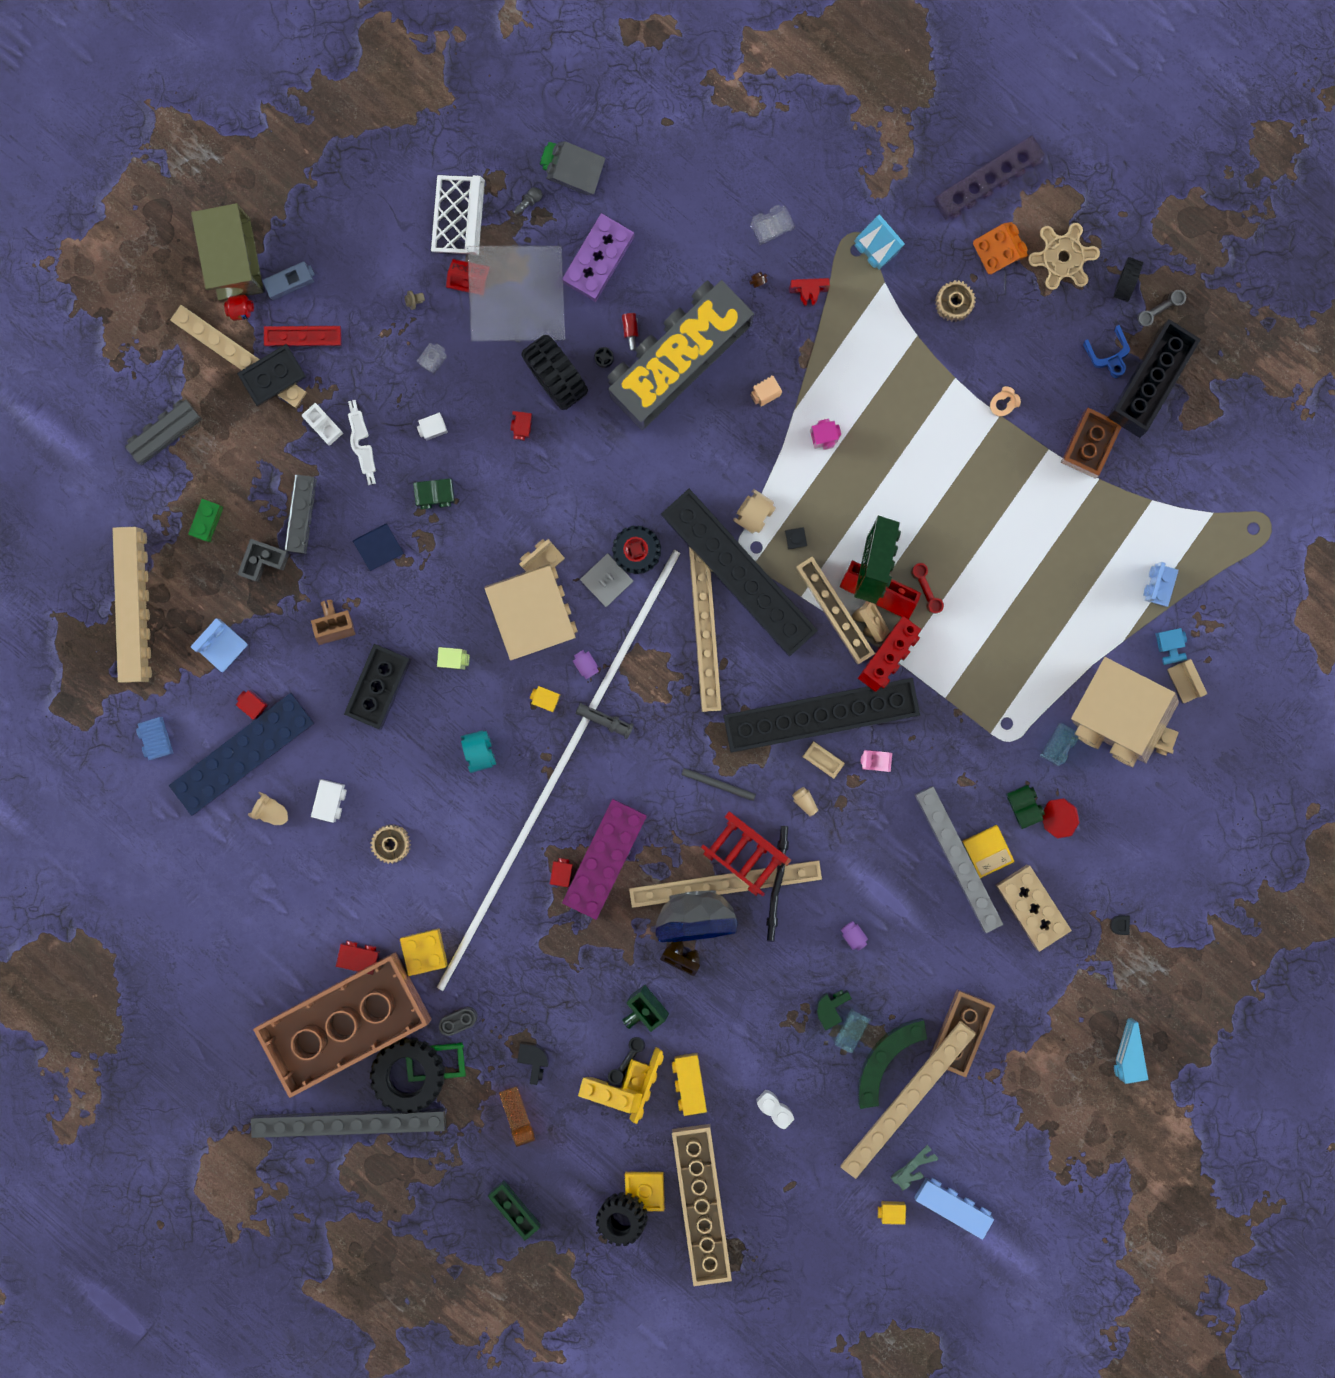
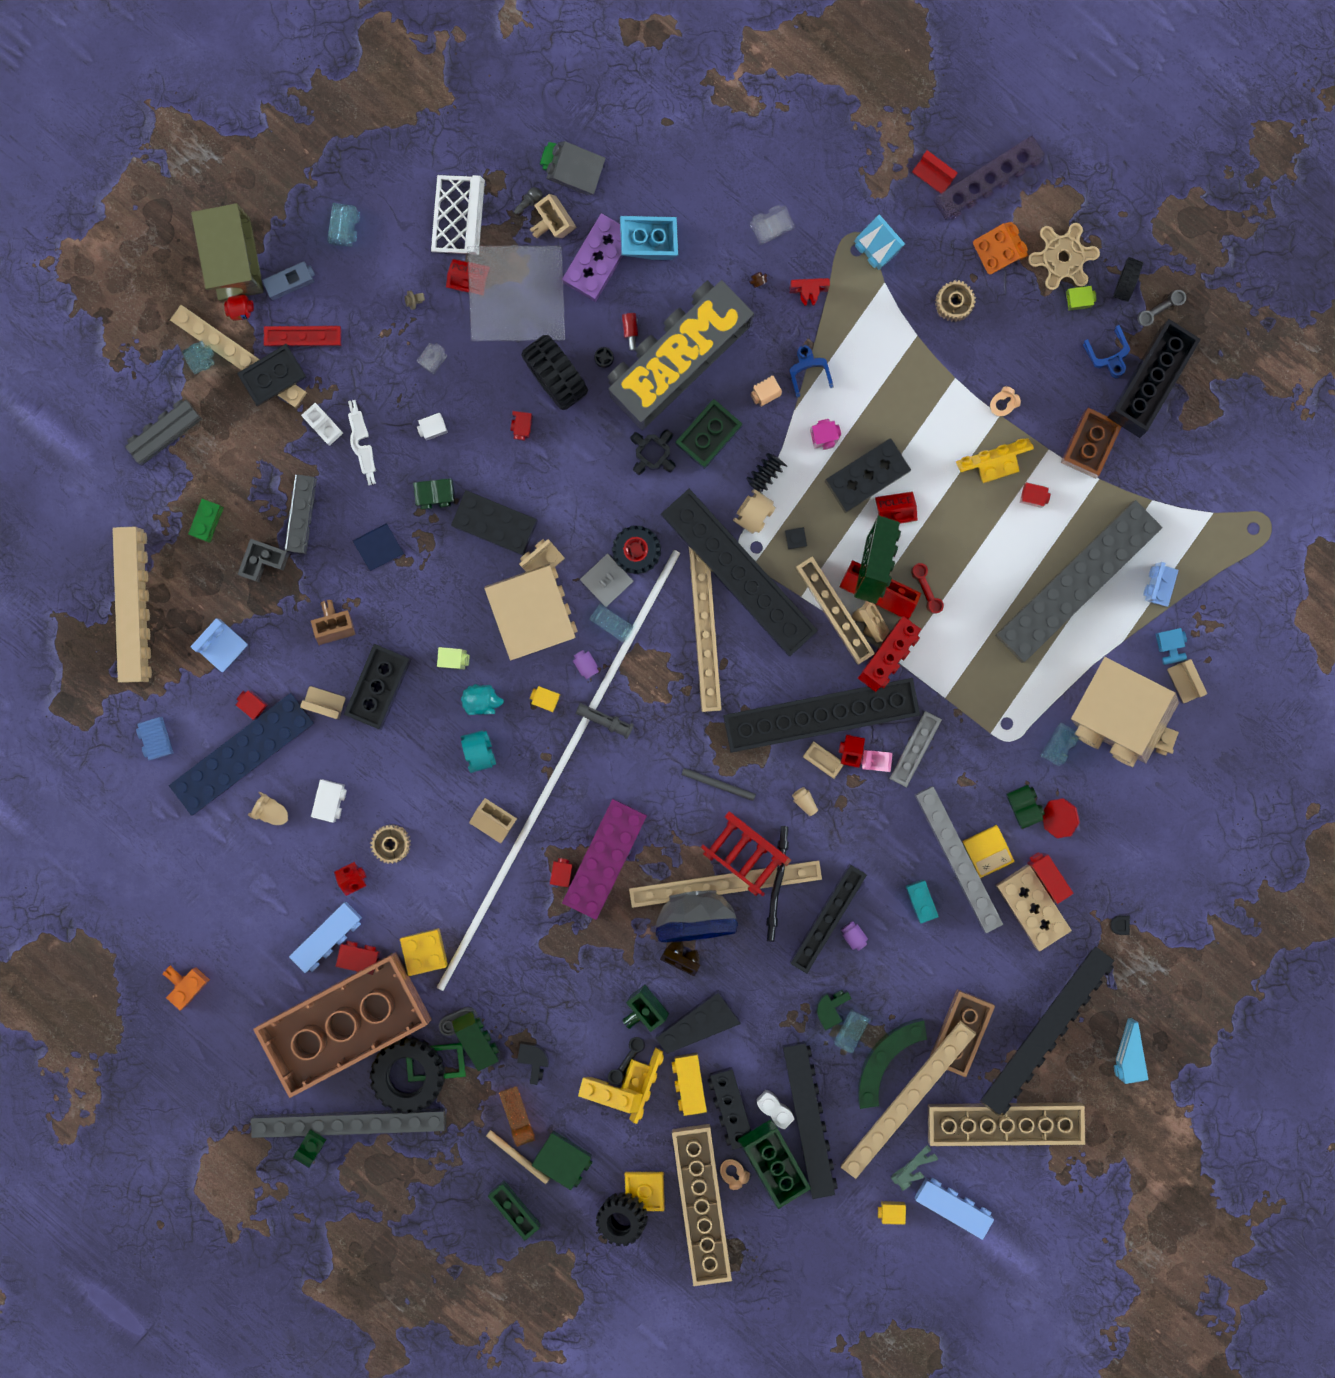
(185, 987): none -> orange brick
(199, 357): none -> clear light blue brick
(309, 1148): none -> dark green brick
(323, 702): none -> tan panel
(325, 937): none -> light blue brick
(343, 225): none -> clear light blue brick
(350, 878): none -> red brick
(476, 1040): none -> dark green brick
(480, 700): none -> teal animal
(492, 820): none -> tan brick
(494, 523): none -> black brick
(517, 1156): none -> tan bar
(554, 218): none -> tan brick
(562, 1160): none -> dark green brick
(611, 622): none -> clear light blue slope
(649, 237): none -> medium azure slope
(665, 437): none -> black piece
(702, 1021): none -> black wedge
(709, 433): none -> dark green brick
(731, 1106): none -> black brick
(734, 1184): none -> light nougat piece
(766, 472): none -> black piece
(774, 1164): none -> dark green brick
(807, 362): none -> blue piece
(808, 1119): none -> black brick
(828, 918): none -> black brick
(852, 750): none -> red brick
(871, 463): none -> black brick
(898, 507): none -> red panel
(915, 749): none -> light grey tile
(921, 901): none -> teal brick
(934, 172): none -> red panel
(996, 462): none -> yellow bracket
(1019, 1126): none -> tan brick
(1035, 495): none -> red brick
(1046, 1031): none -> black brick
(1050, 877): none -> red brick
(1078, 581): none -> dark grey brick
(1080, 298): none -> lime brick

